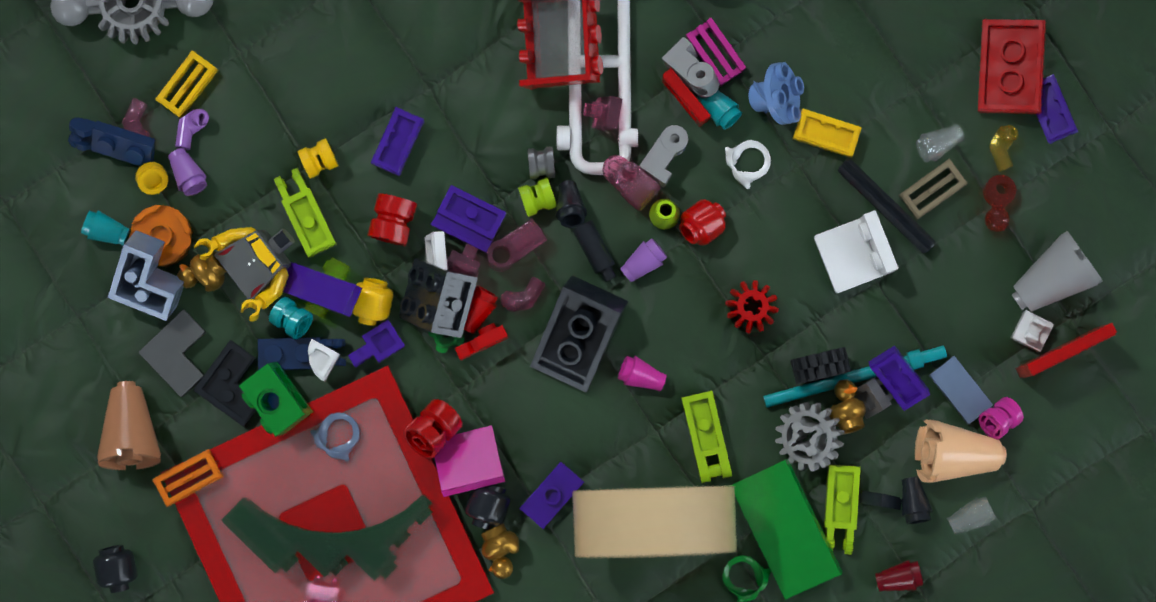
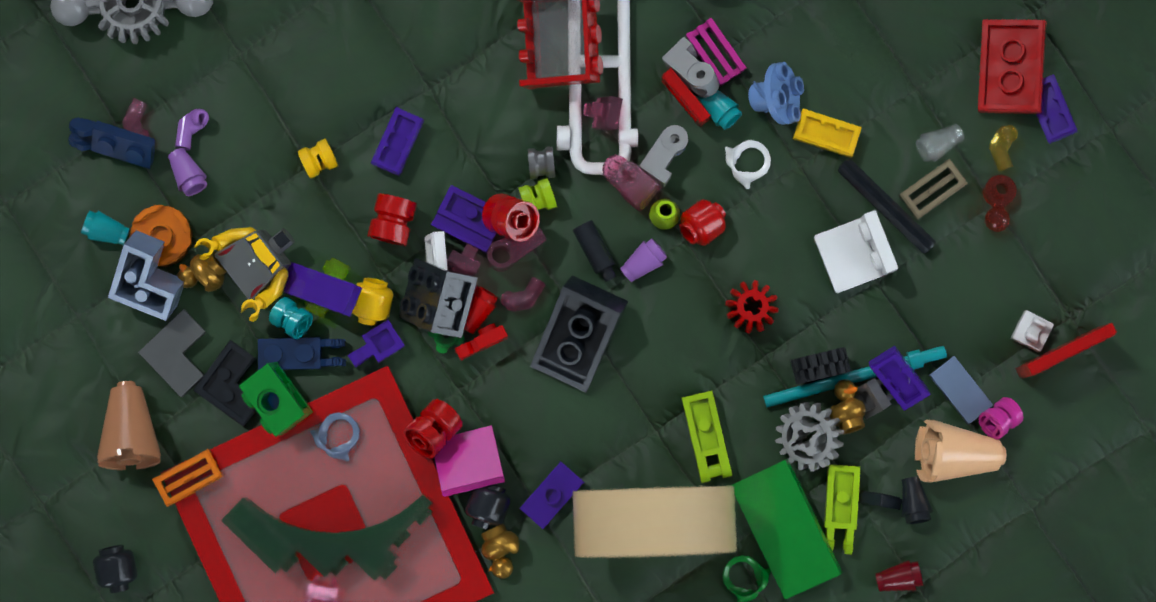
(151, 178): yellow tile -> none
(197, 90): yellow tile -> none
(306, 216): lime hinge -> none
(321, 359): white tile -> none
(510, 217): none -> red wheel
(570, 206): black cone -> none
(640, 374): dark pink cone -> none
(972, 516): clear cone -> none
(1056, 275): light grey cone -> none

